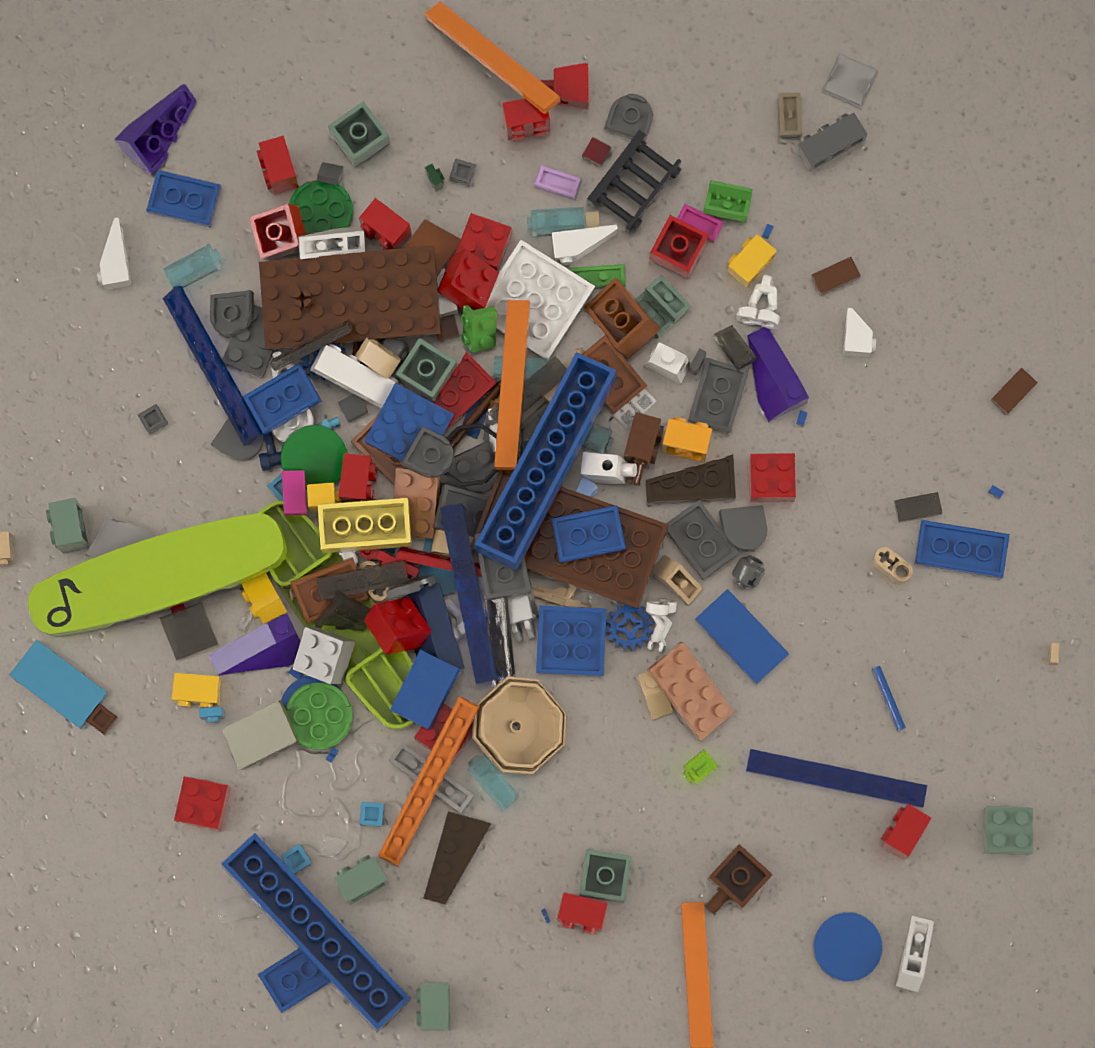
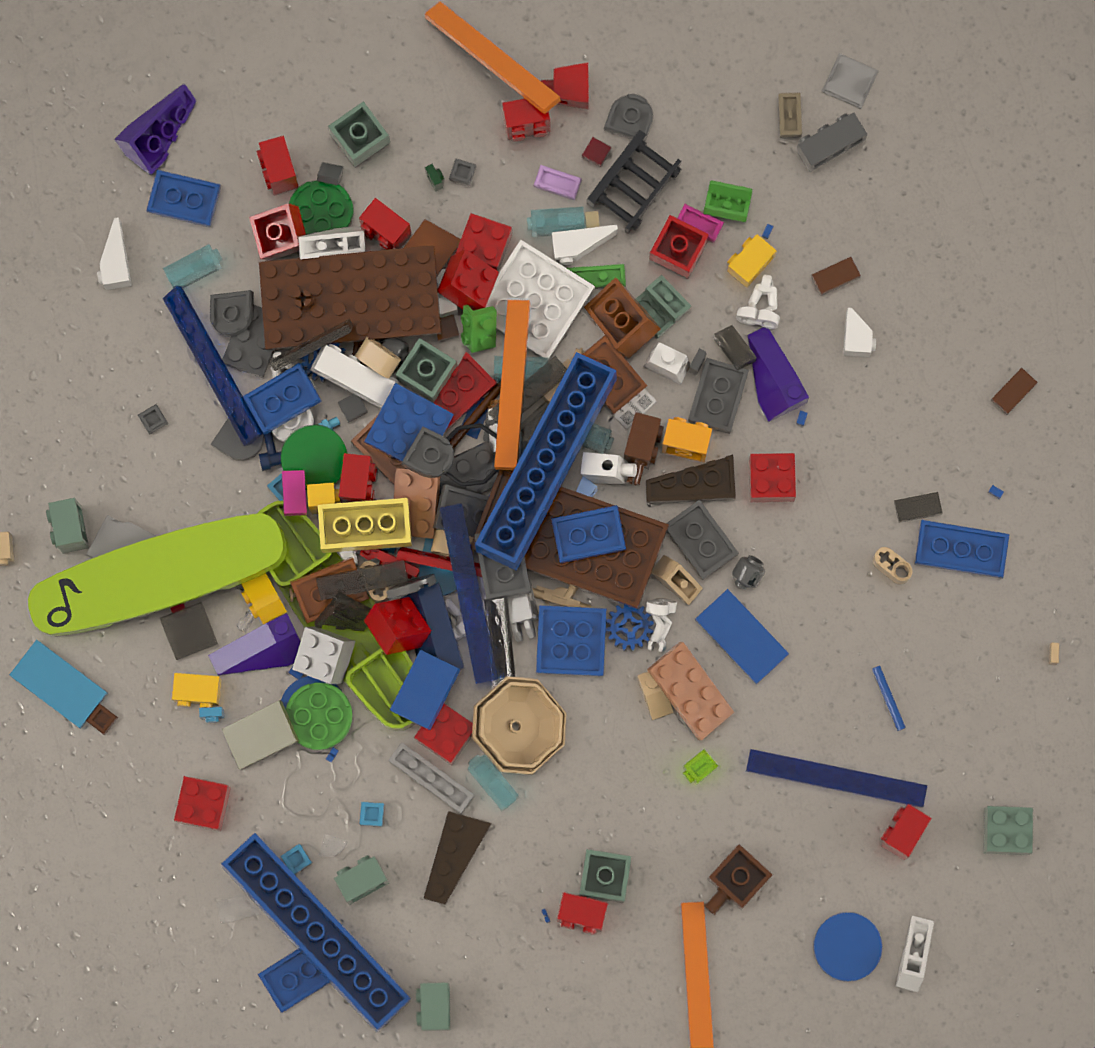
(428, 781): orange tile -> none
(744, 527): dark grey tile -> none

